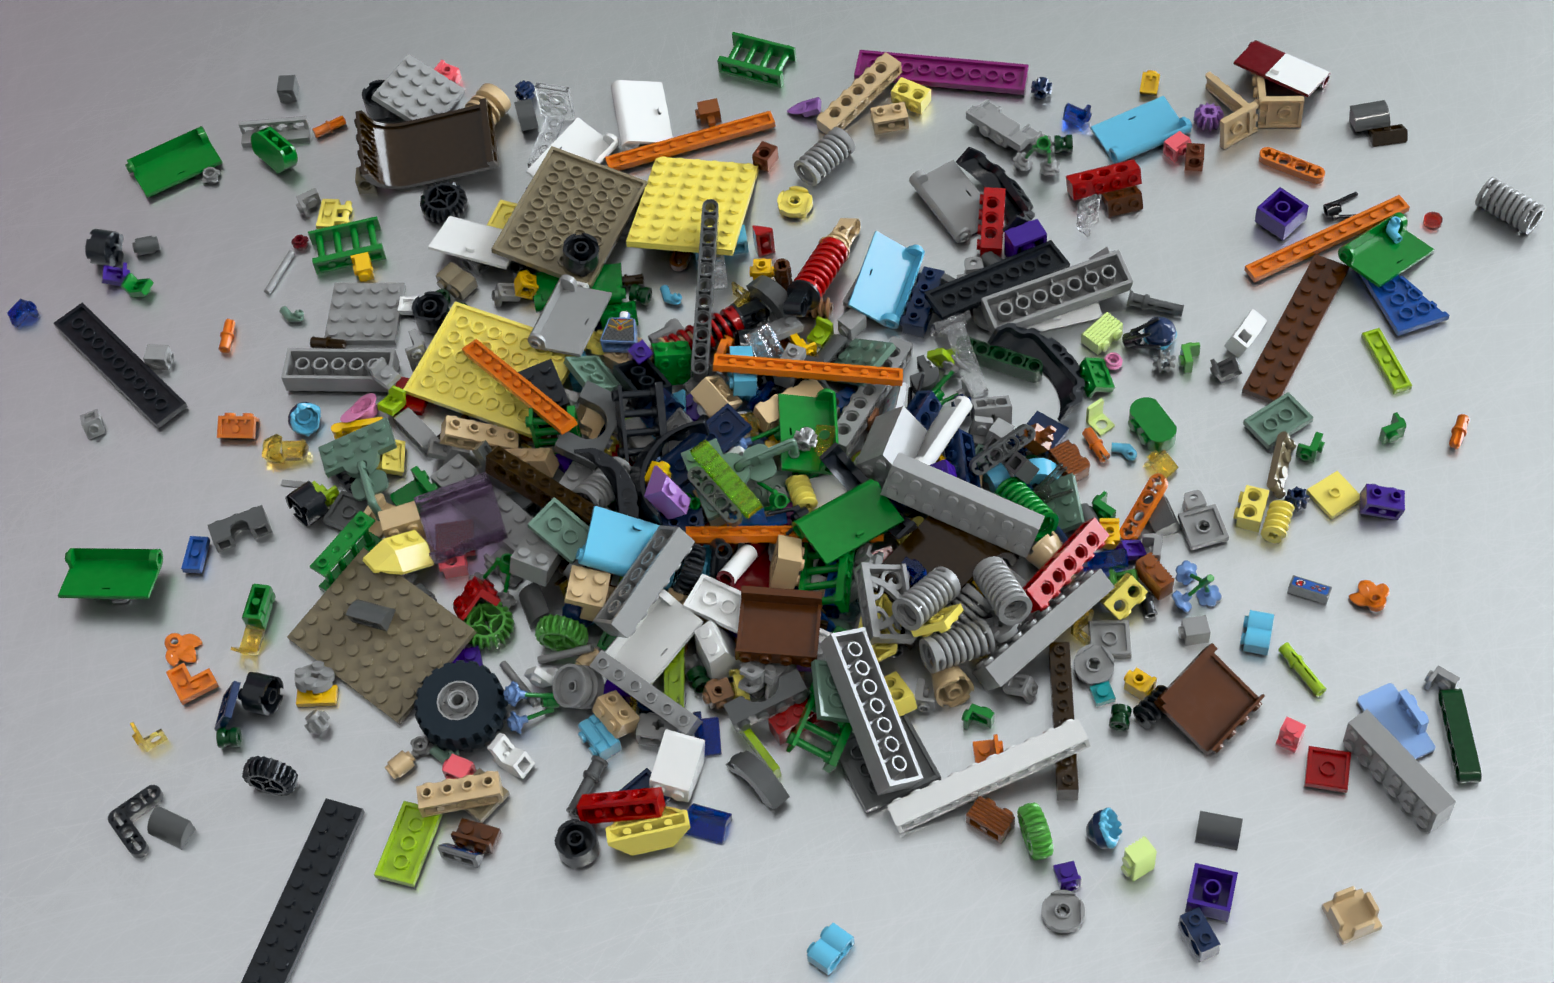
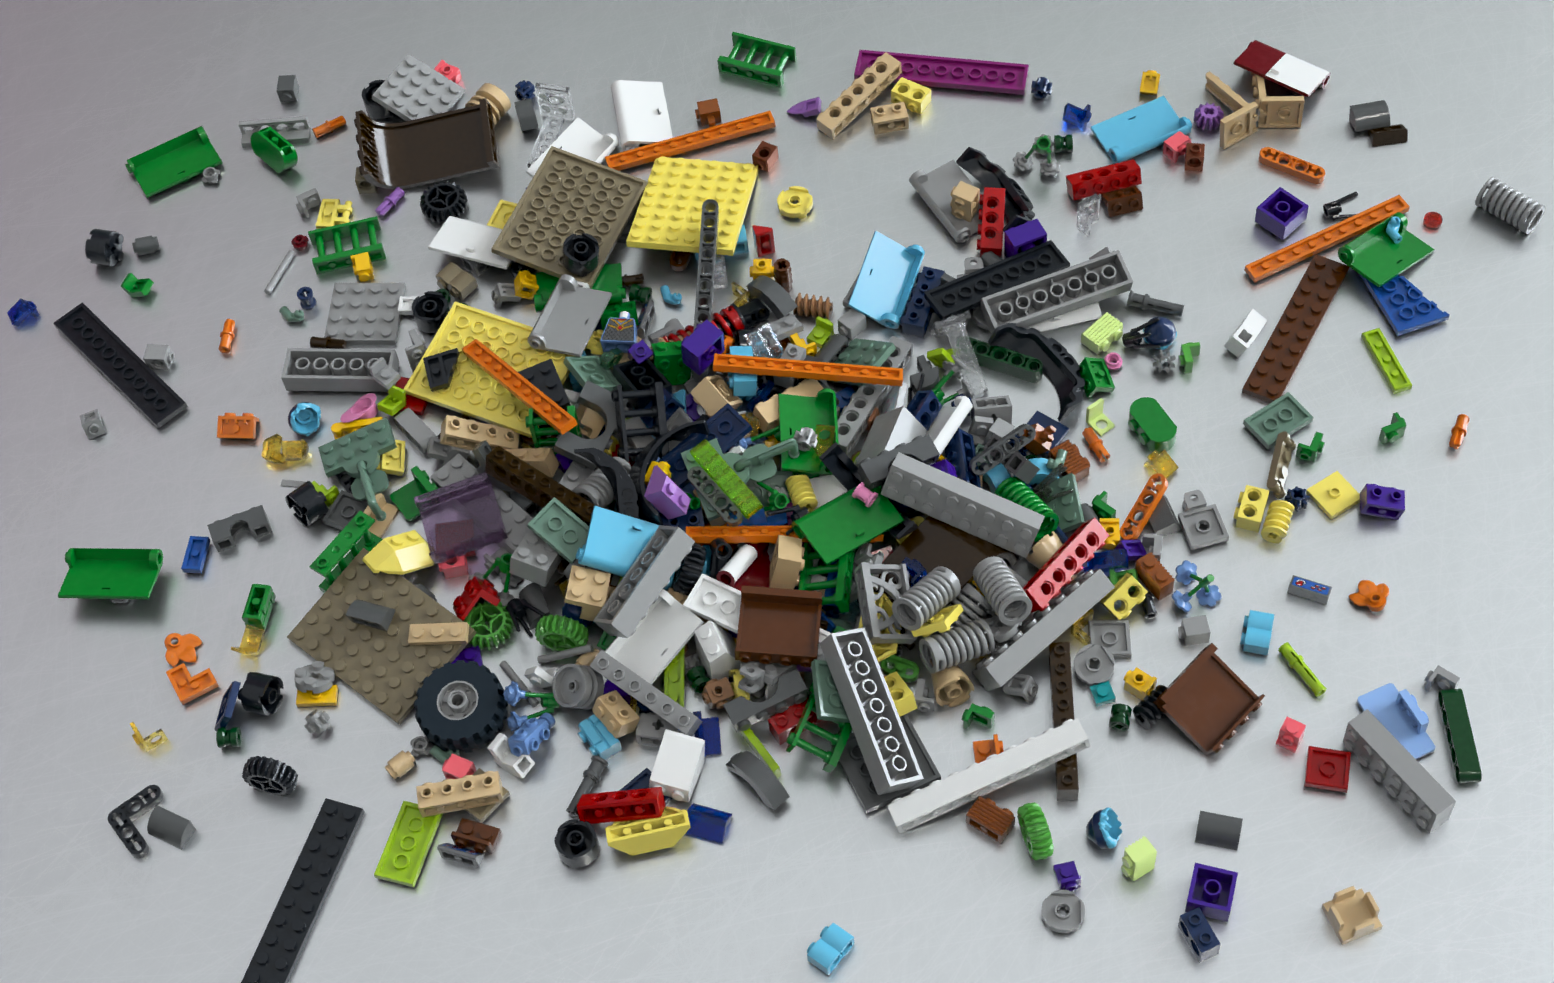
(114, 275): dark purple bracket -> none
(301, 296): none -> dark blue bush
(390, 201): none -> medium lavender axle
(401, 520): tan brick -> none
(438, 633): none -> tan plate
(441, 368): none -> black wing
(517, 610): none -> black plant
(531, 735): none -> medium blue brick
(611, 358): none -> clear green plate
(645, 319): none -> flat silver slope
(701, 345): none -> dark purple brick
(821, 268): piece -> none
(824, 156): light grey piece -> none
(864, 495): none -> bright pink bush
(875, 470): none -> dark grey arch
(902, 667): none -> bright green plate
(964, 201): none -> tan brick
(1000, 127): light grey bracket -> none
(1060, 458): none -> sand green arm
(1125, 449): medium azure arm -> none
(1225, 369): dark grey bracket -> none

